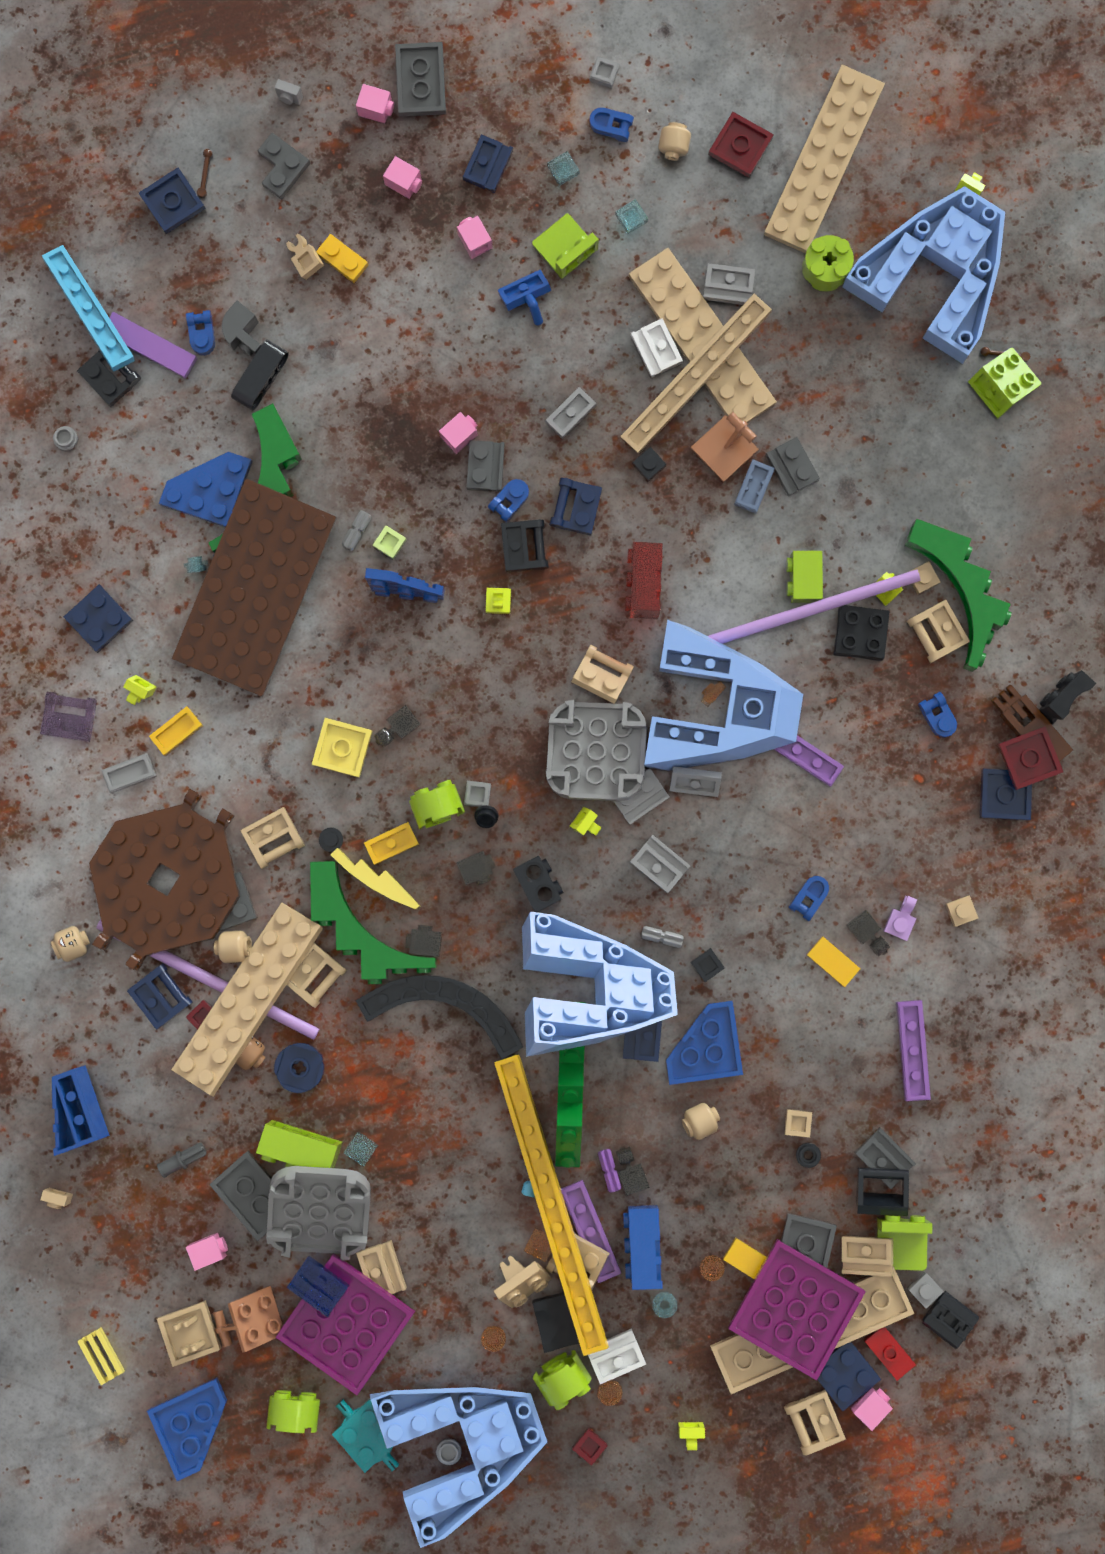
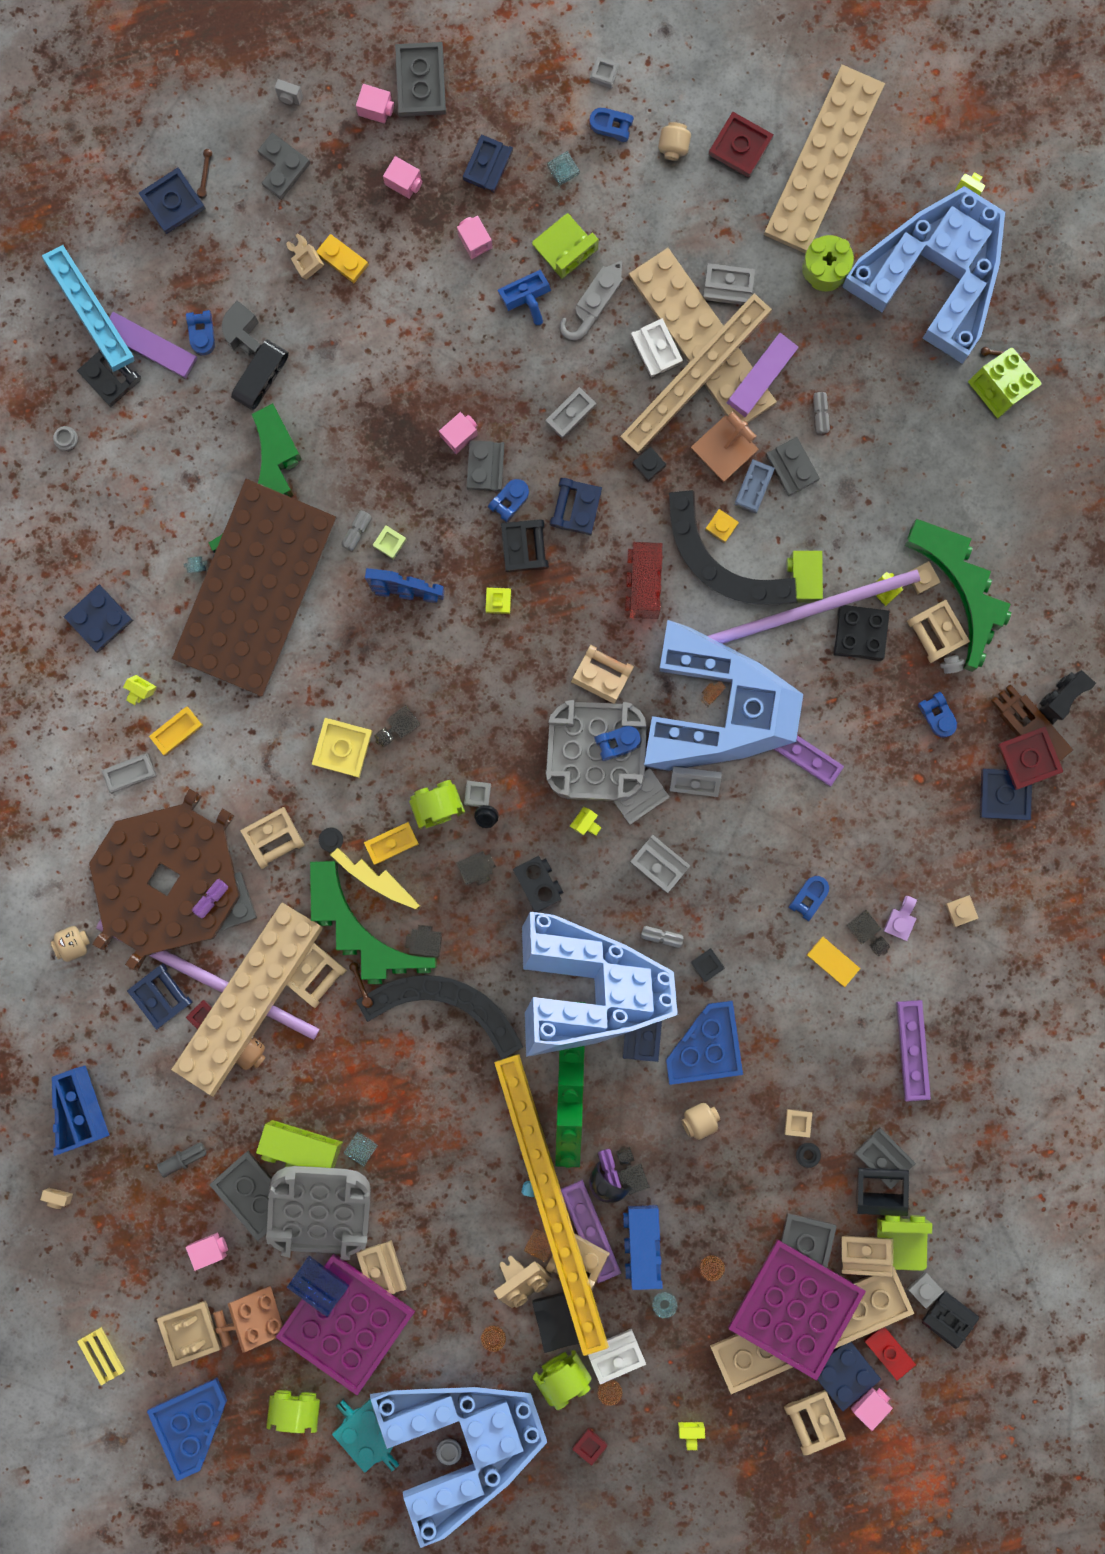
(68, 725): clear purple plate -> none
(208, 489): blue plate -> none
(213, 894): none -> medium lavender piece
(232, 946): tan head -> none
(287, 1074): dark blue plate -> none
(367, 1002): none -> reddish brown hinge
(595, 300): none -> light grey plate
(603, 1189): none -> black helmet
(627, 739): none -> blue plate
(631, 216): clear light blue plate -> none
(710, 571): none -> black plate
(721, 526): none -> yellow plate
(744, 1258): yellow tile -> none
(762, 375): none -> medium lavender tile
(821, 408): none -> light grey piece
(952, 664): none -> light grey plate

